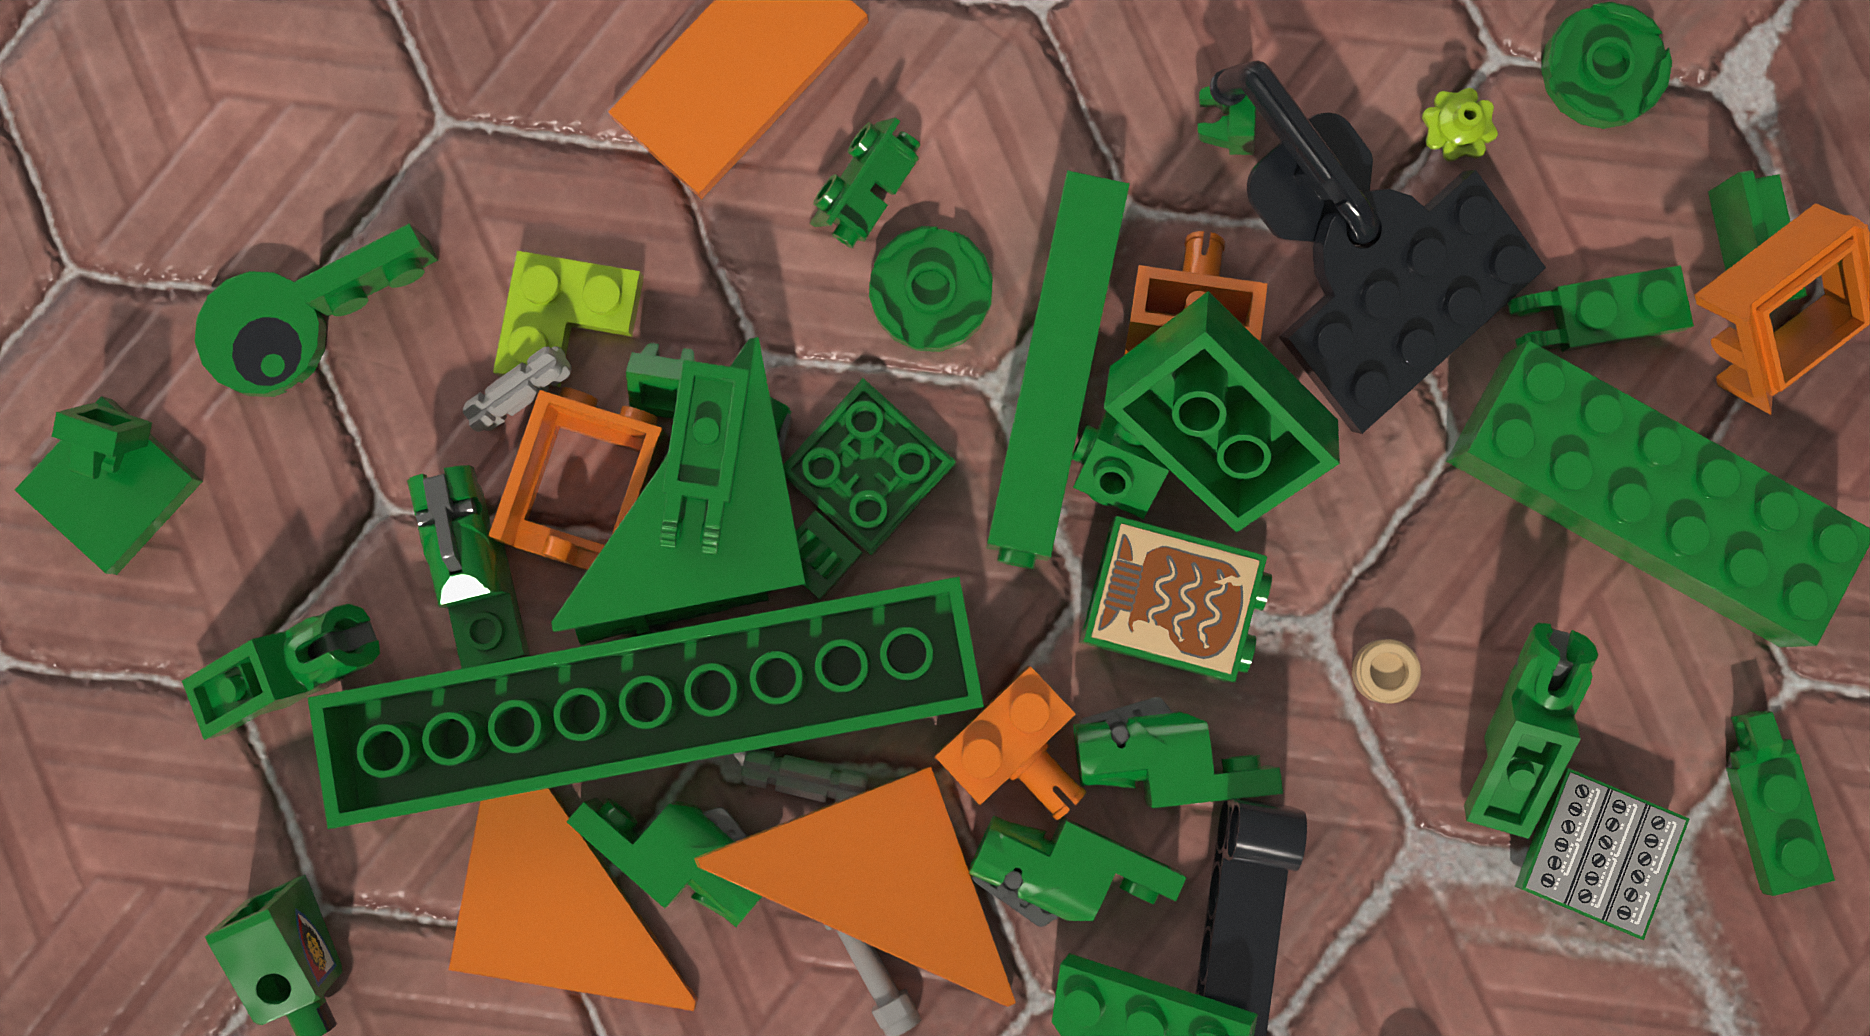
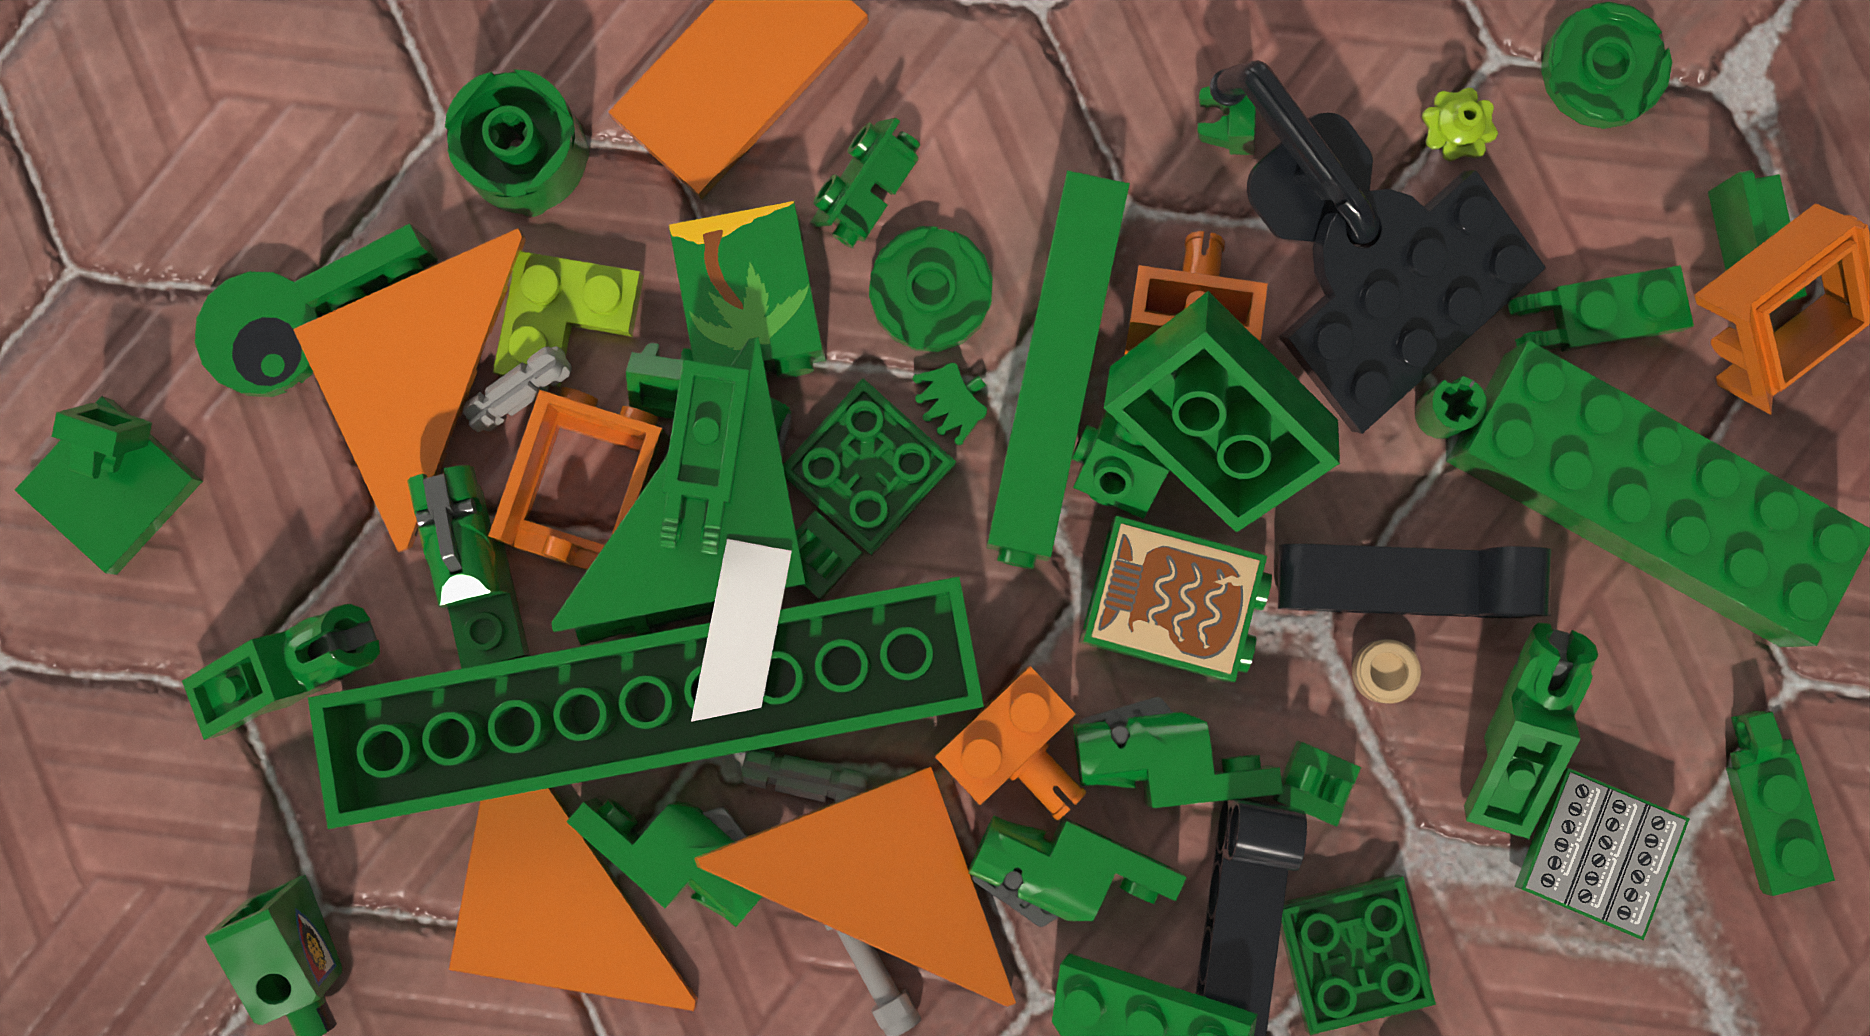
(405, 366): none -> orange tile
(510, 106): none -> green brick
(741, 629): none -> white sticker
(748, 280): none -> green panel
(953, 399): none -> green piece
(1317, 783): none -> green tile
(1355, 954): none -> green tile
(1416, 581): none -> black beam
(1450, 408): none -> green piece

